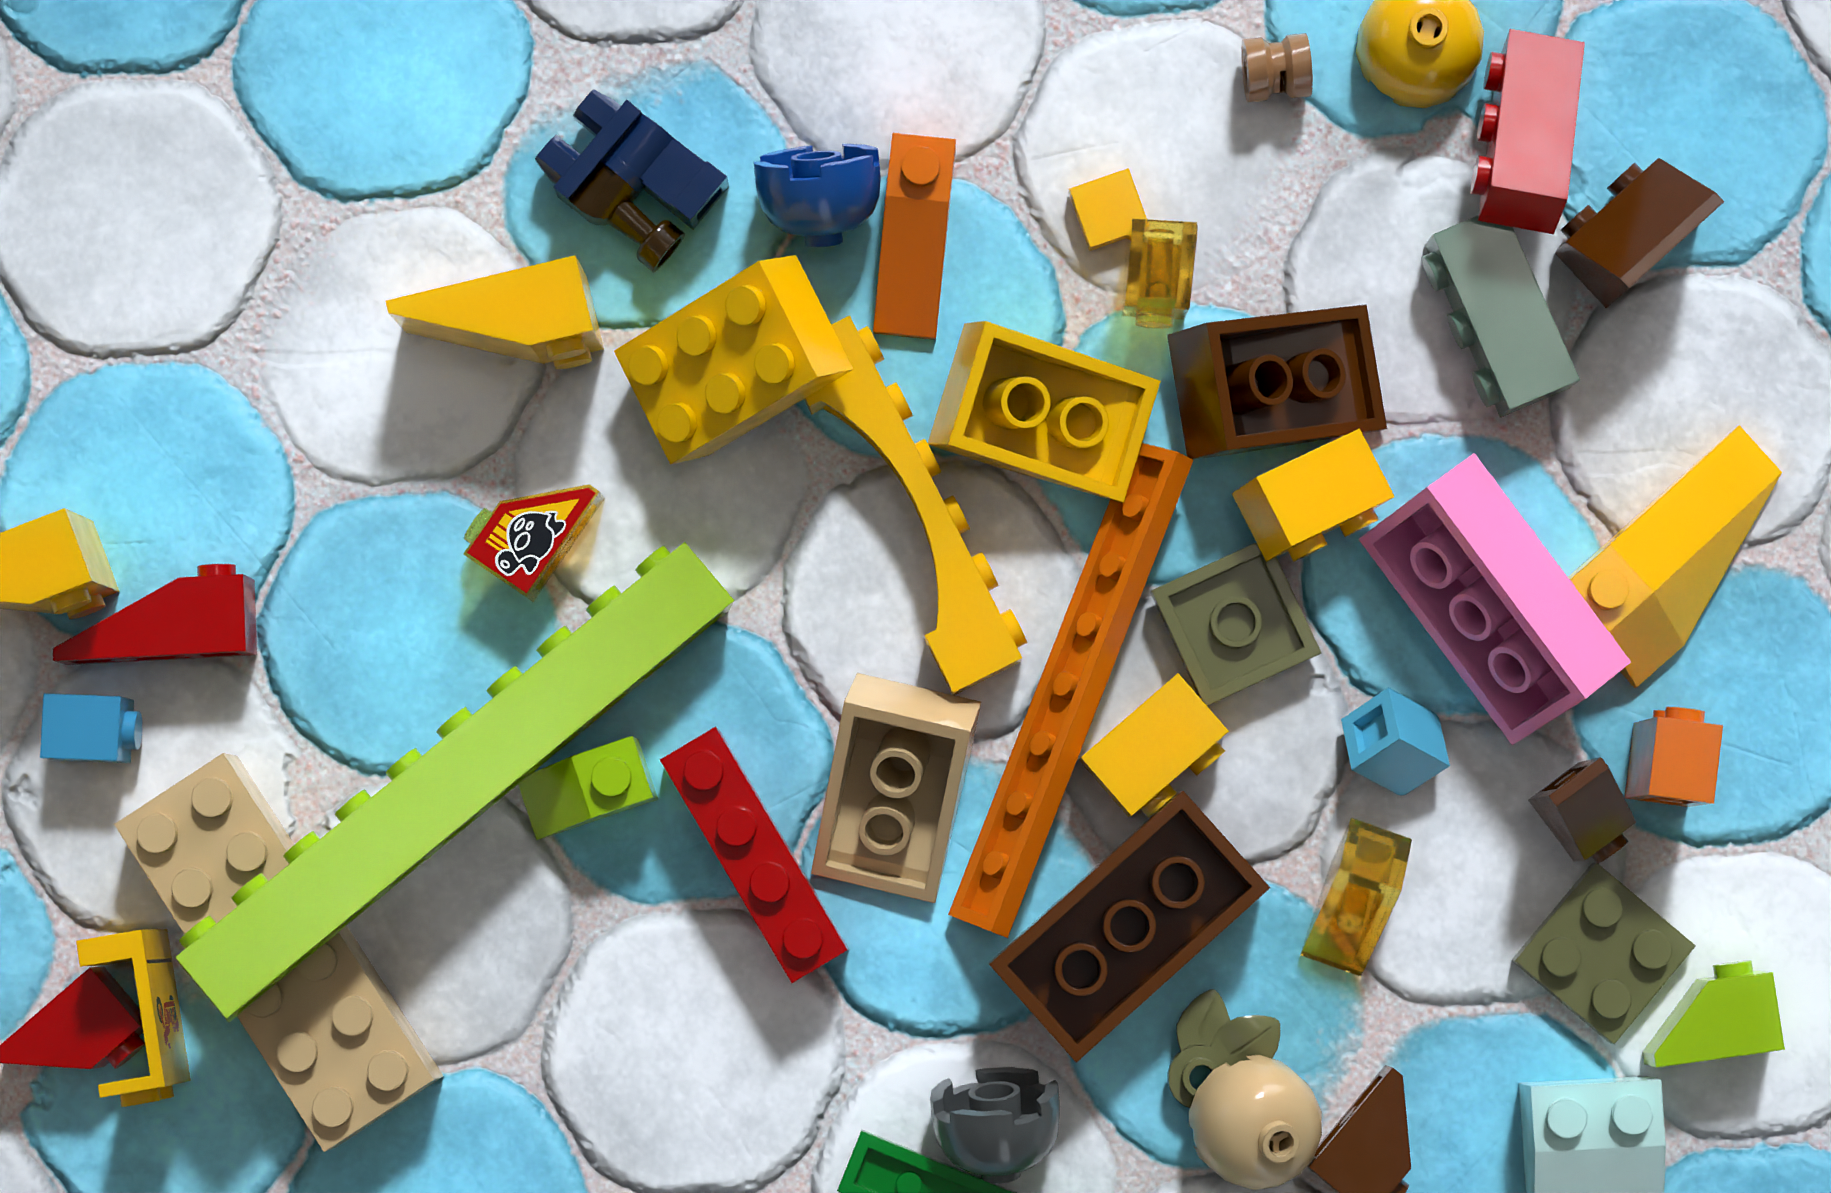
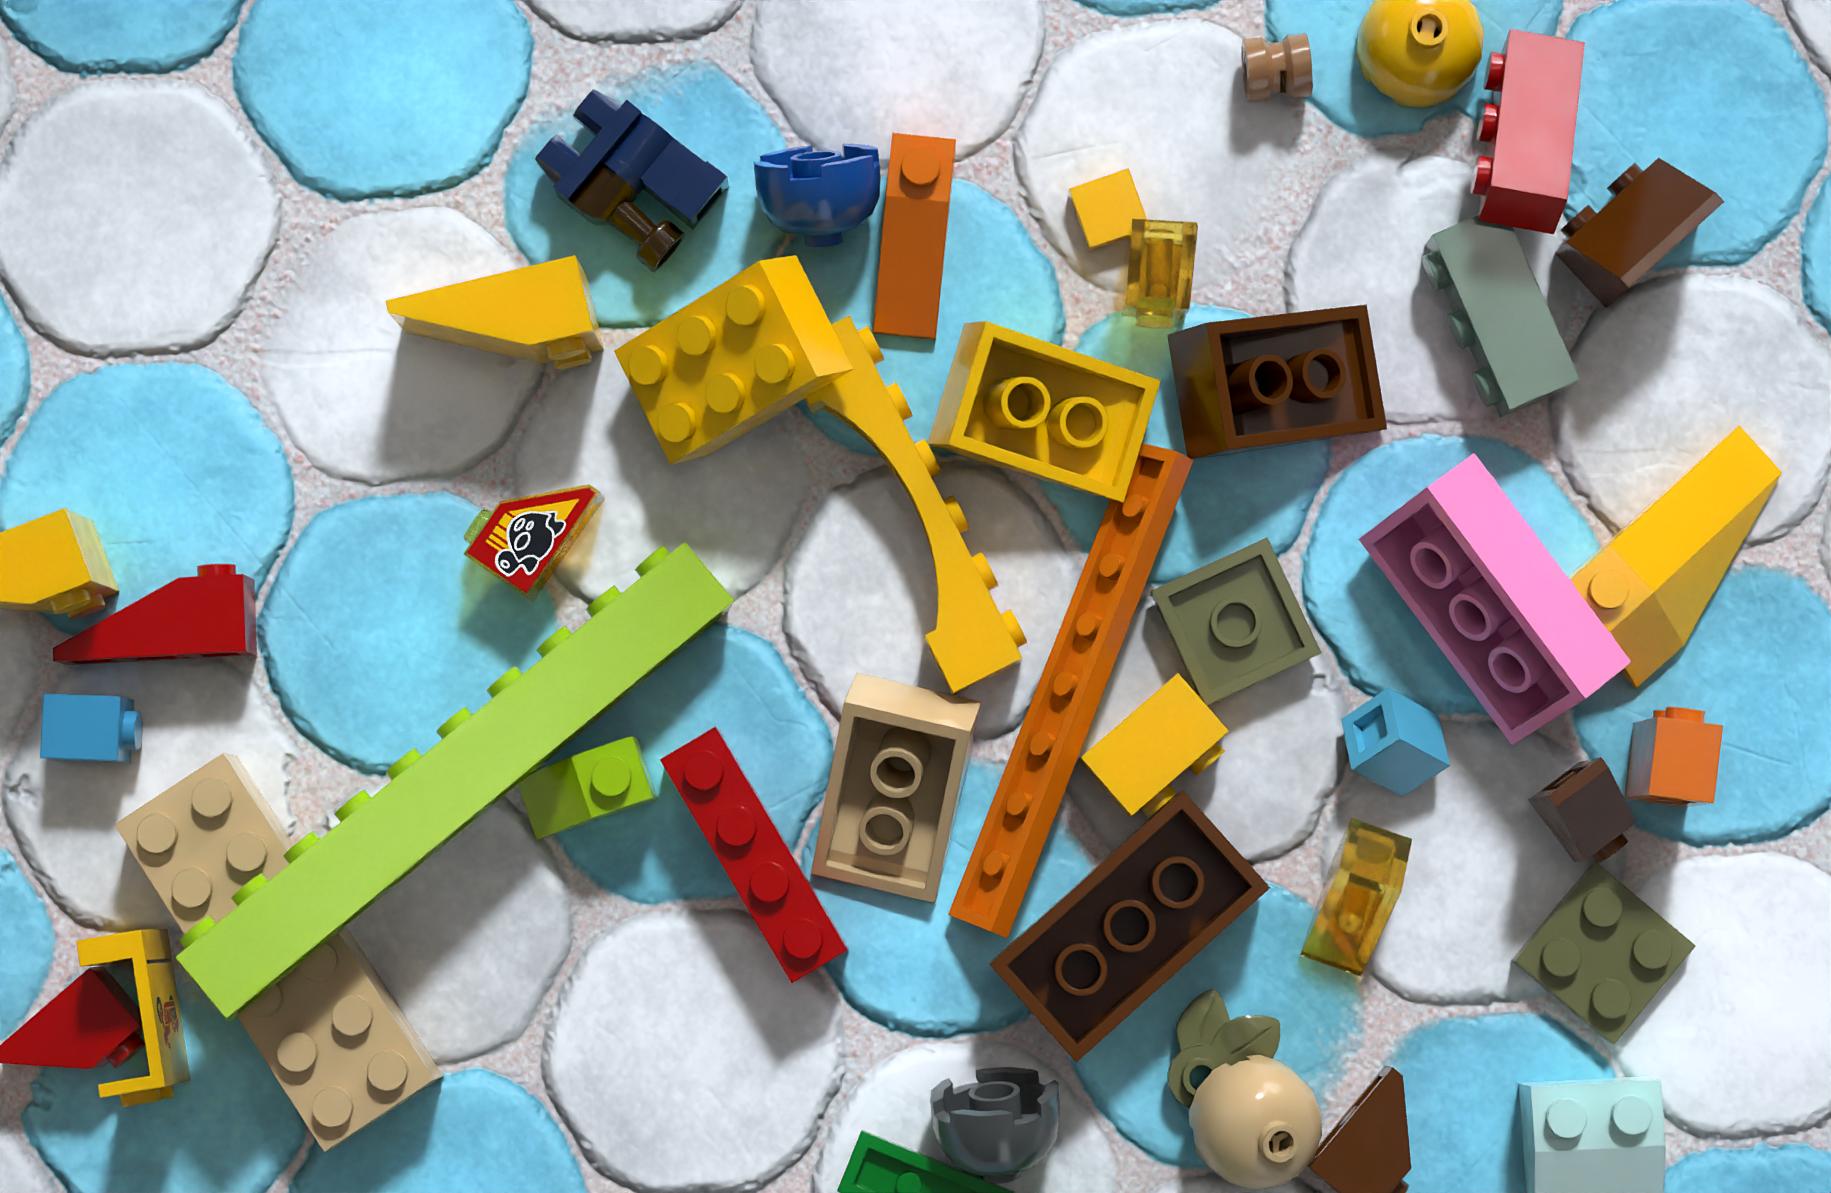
(1314, 495): yellow brick -> none
(1720, 1019): lime slope -> none

